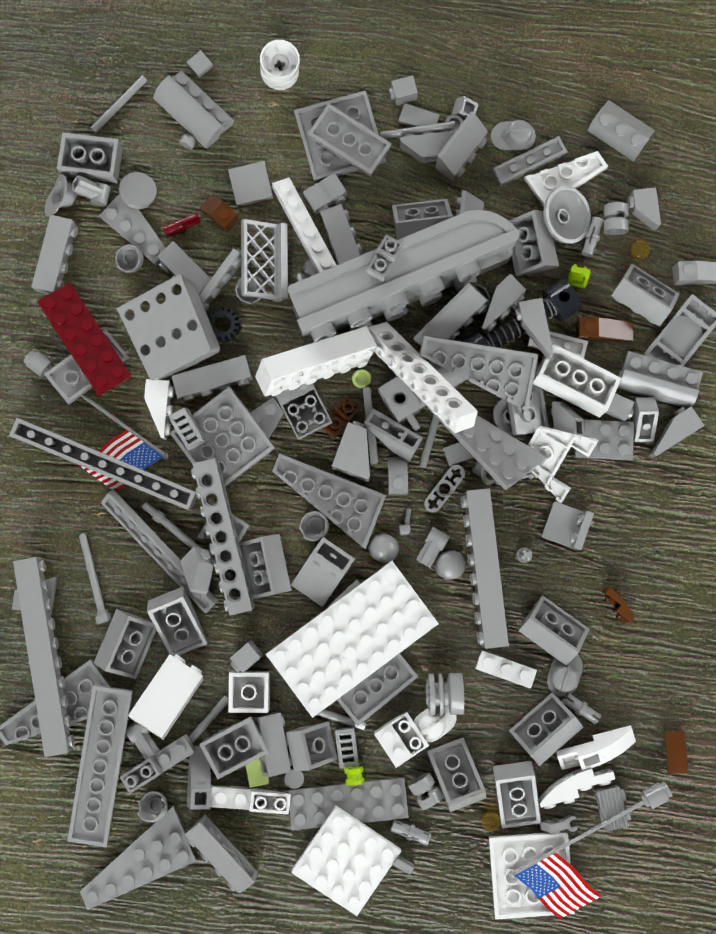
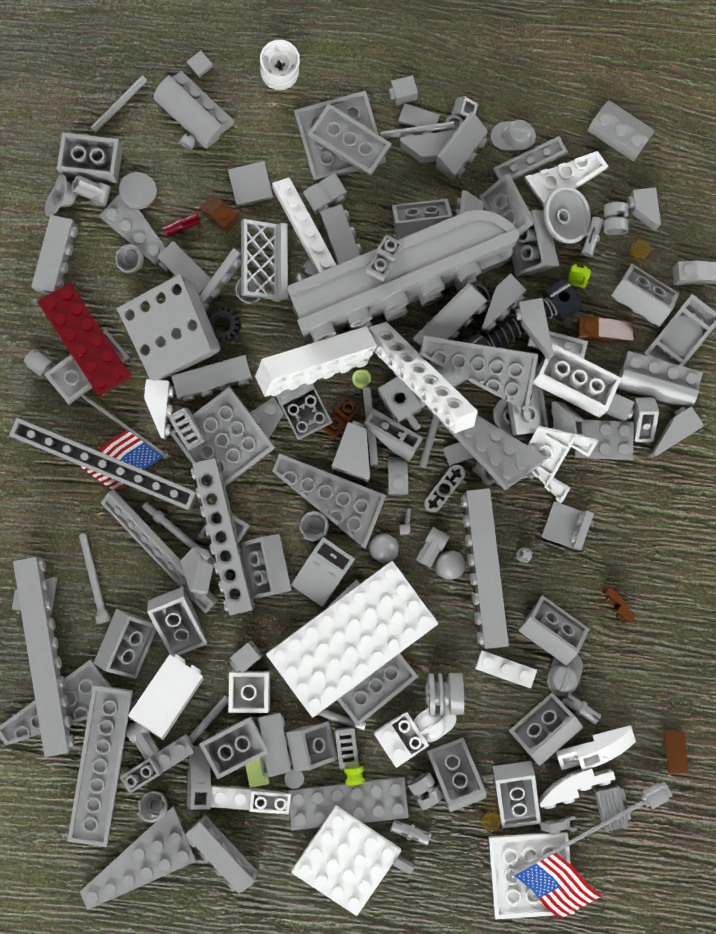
(507, 202): none -> light grey plate

